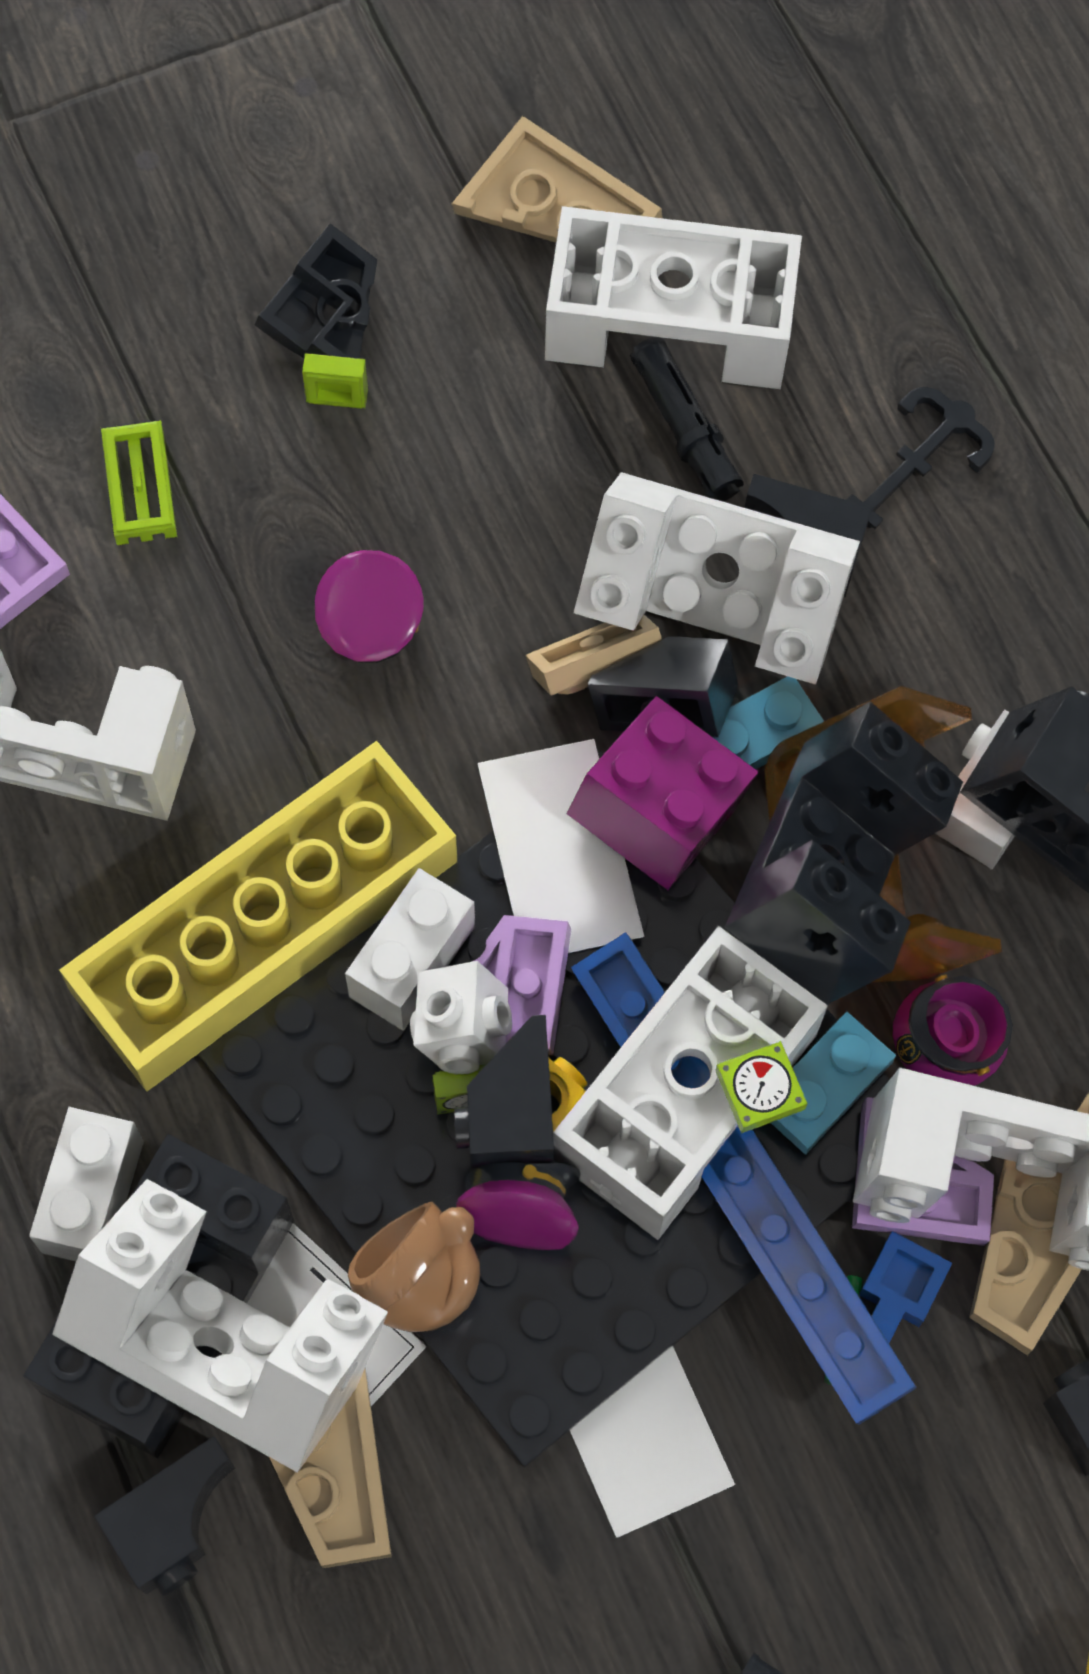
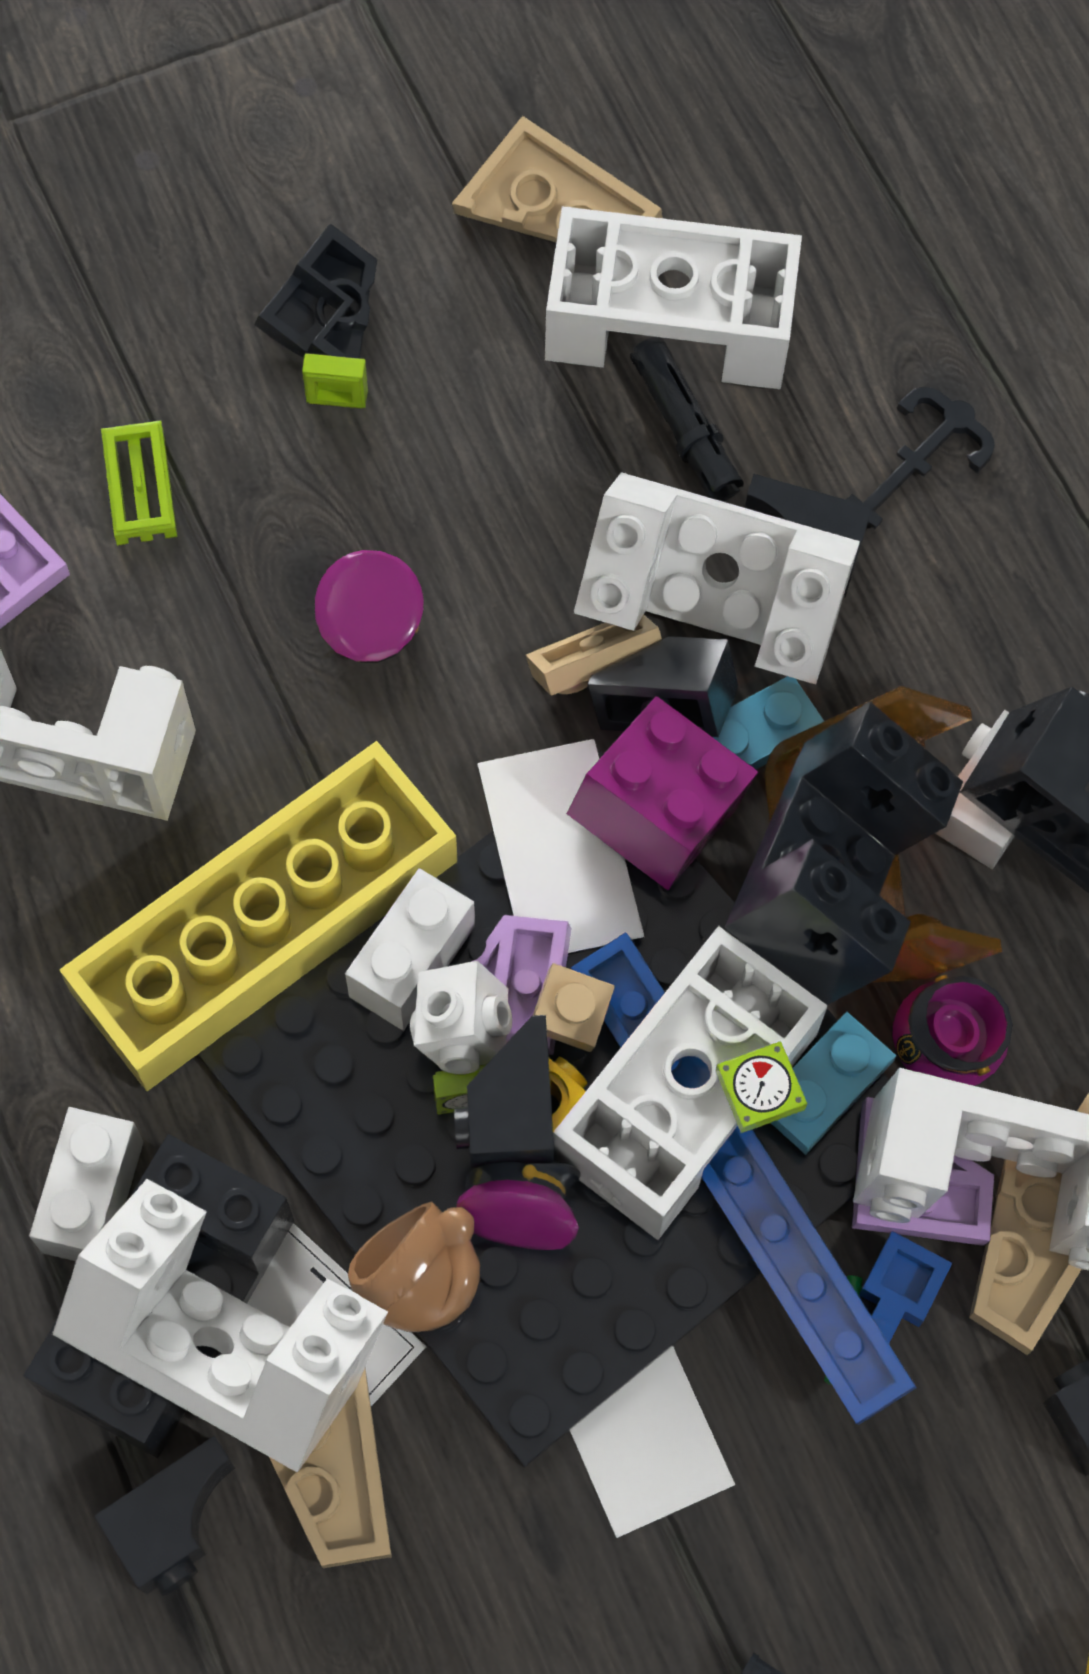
(573, 1006): none -> tan plate

